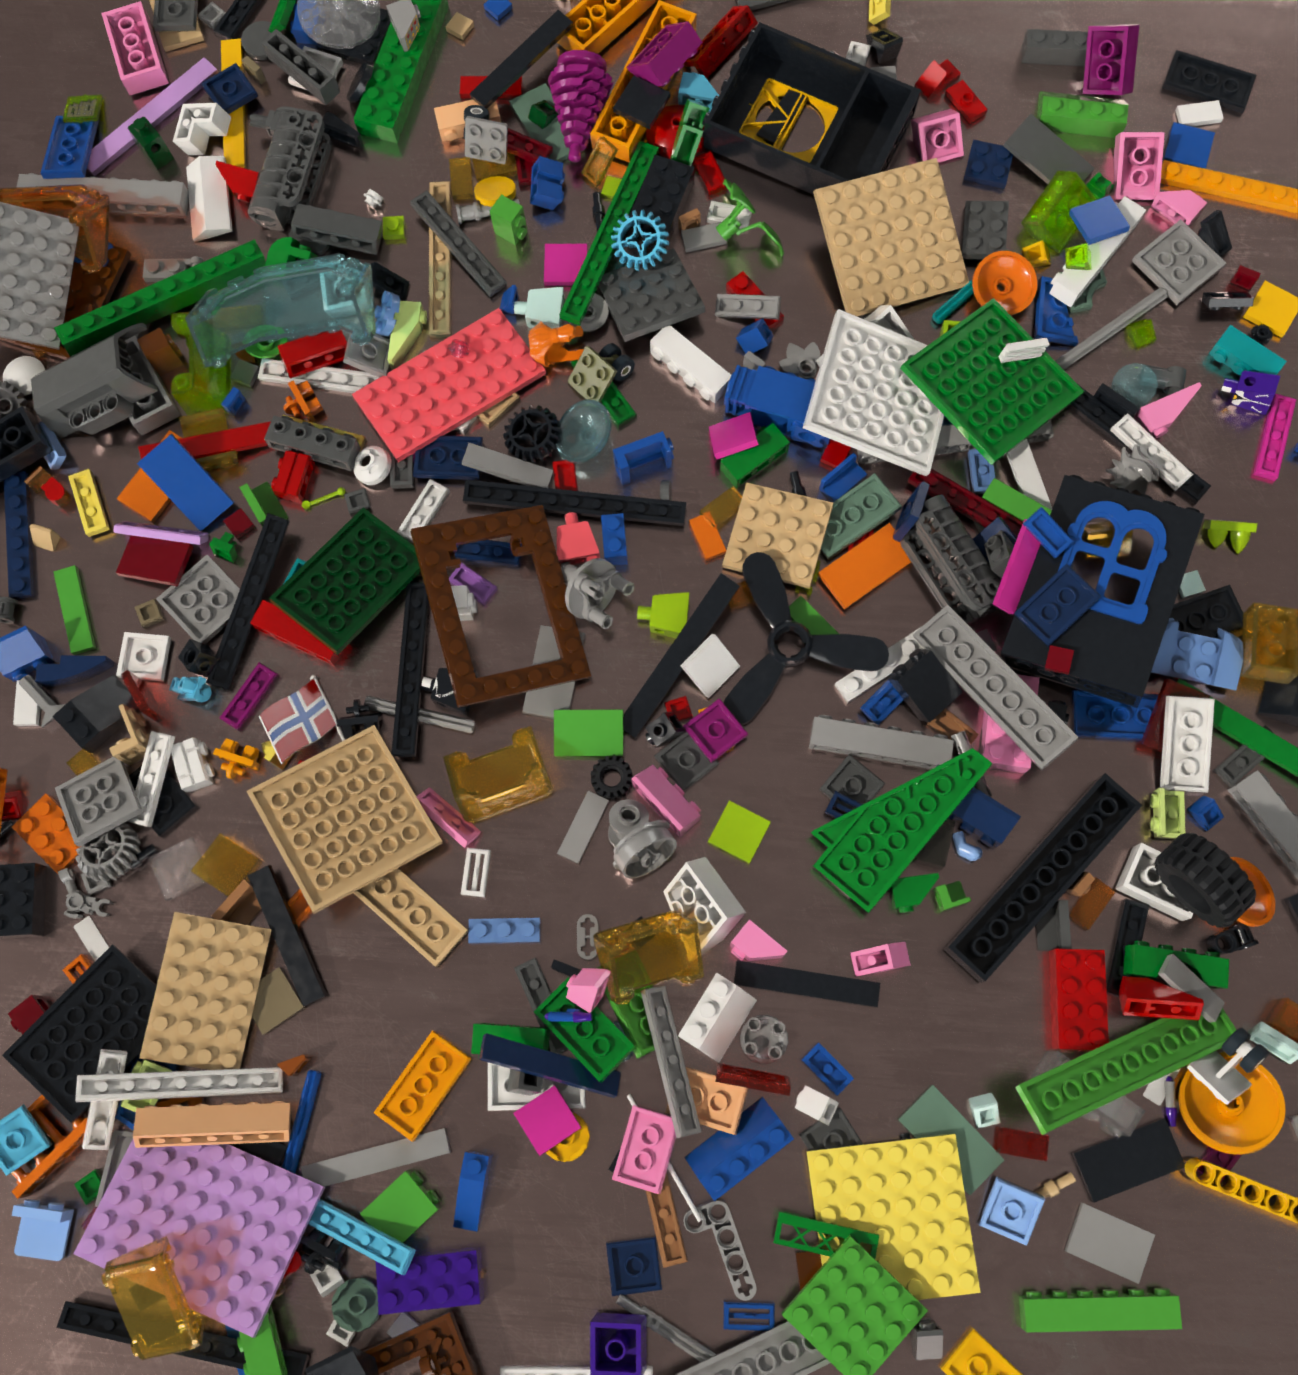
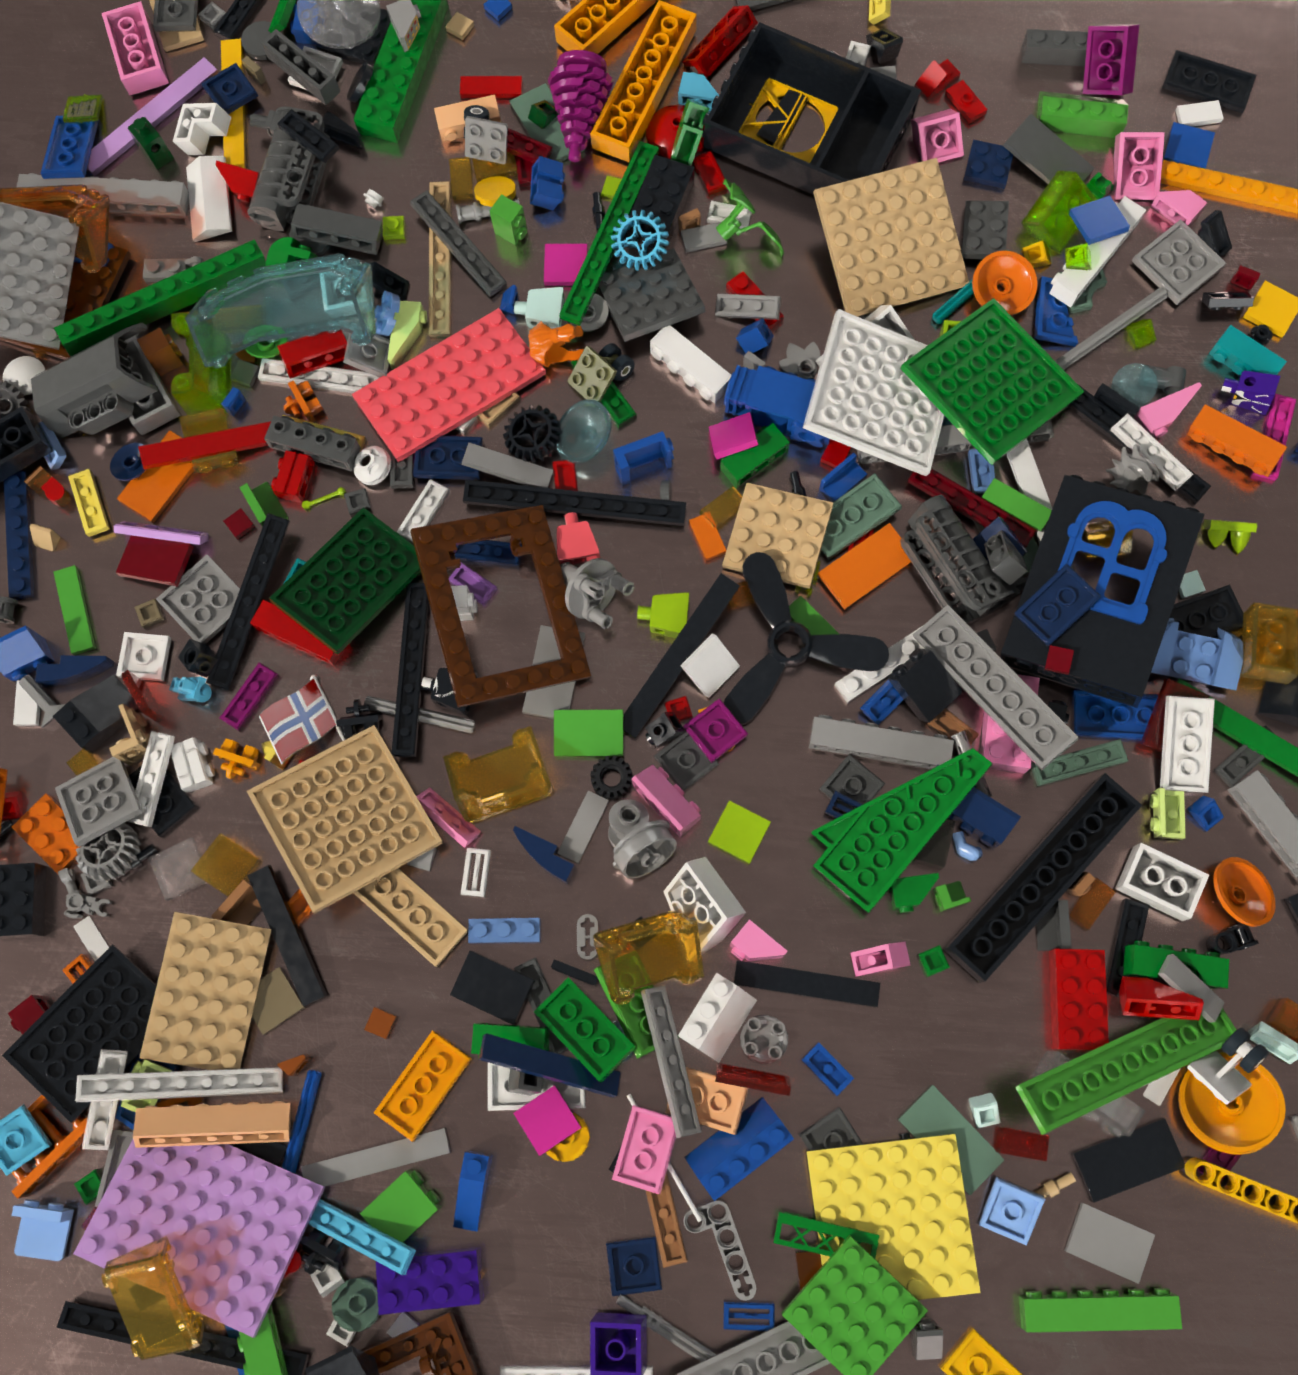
(127, 463): none -> dark blue dish
(185, 482): blue tile -> none
(224, 547): green tile -> none
(308, 136): none -> black tile
(380, 1023): none -> dark orange tile
(424, 861): none -> light grey slope
(459, 348): clear pink plate -> none
(492, 987): none -> black tile
(521, 59): black tile -> none
(545, 855): none -> dark blue slope
(570, 1015): piece -> none
(588, 987): bright pink slope -> none
(599, 161): clear yellow tile -> none
(614, 539): blue brick -> none
(641, 102): black tile -> none
(666, 53): magenta slope -> none
(816, 1105): white brick -> none
(911, 511): dark blue tile -> none
(933, 961): none -> green tile
(1017, 571): dark pink tile -> none
(1023, 350): white tile -> none
(1048, 532): blue tile -> none
(1081, 762): none -> sand green tile
(1172, 1103): piece -> none
(1205, 880): black tyre -> none
(1236, 441): none -> orange brick

